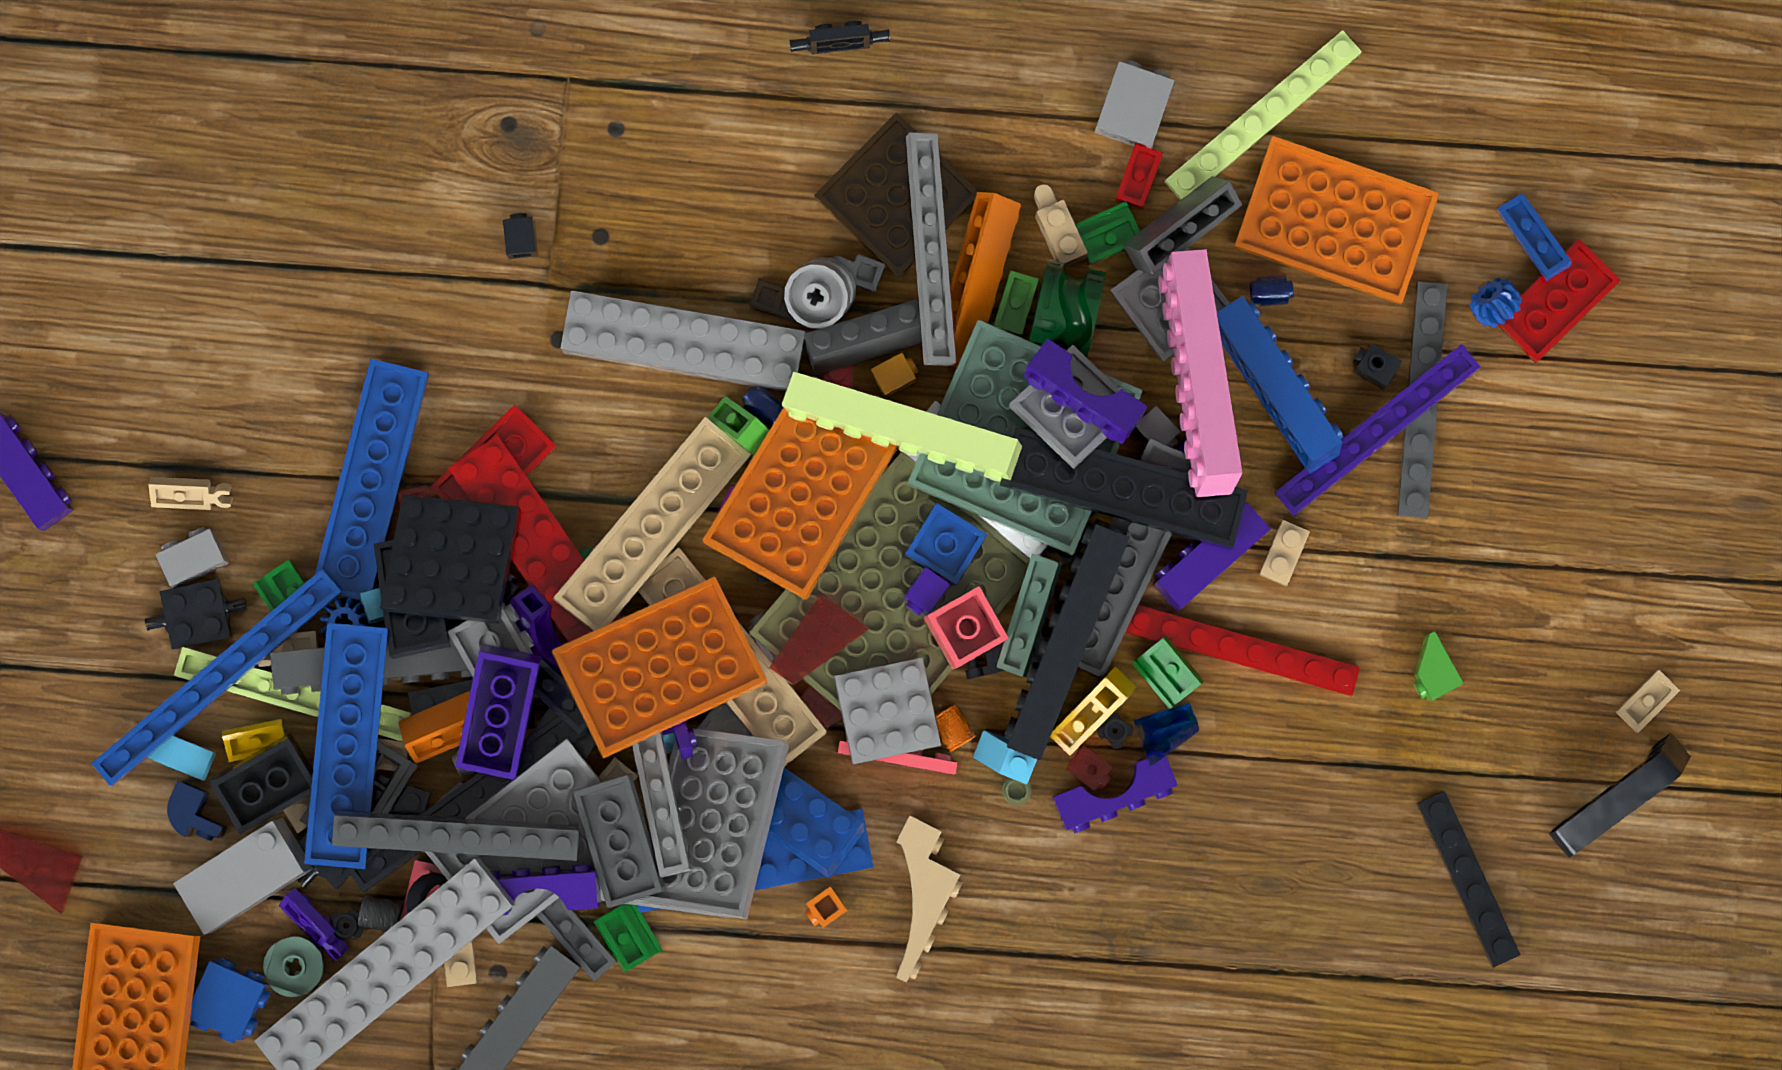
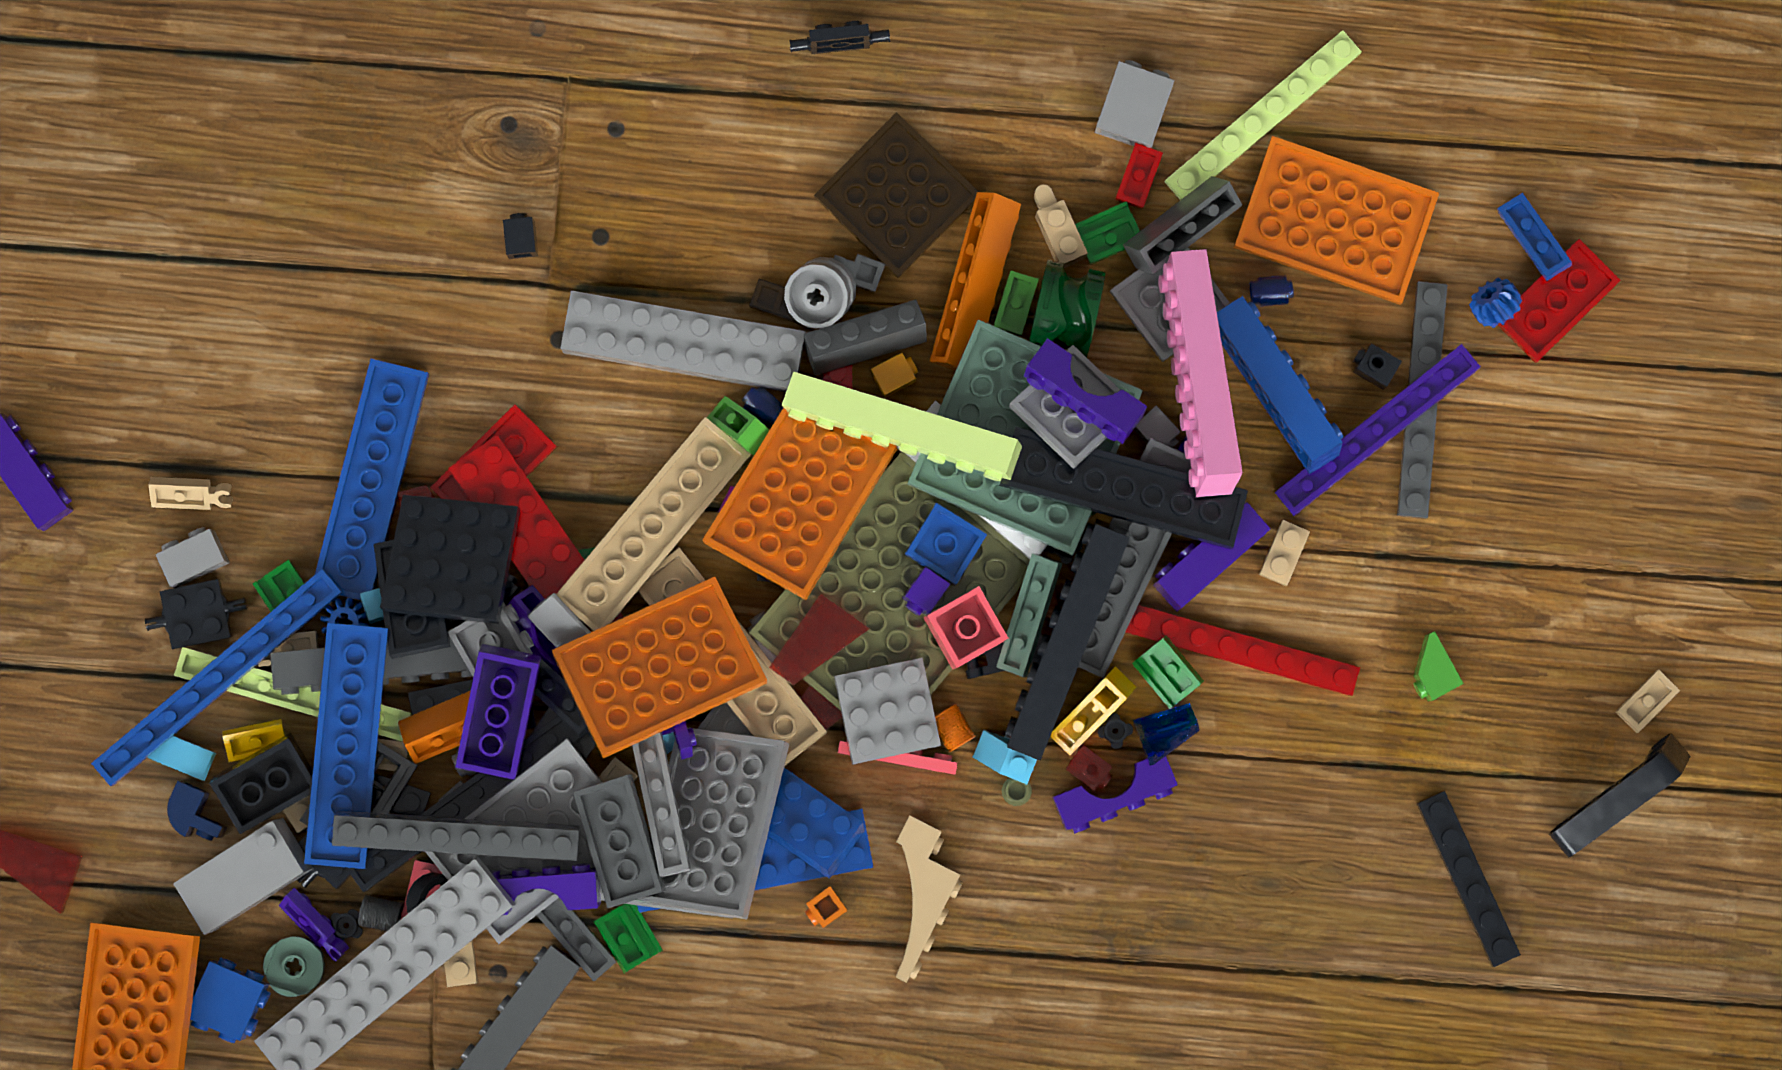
(557, 621): none -> light grey slope
(930, 249): light grey plate -> none

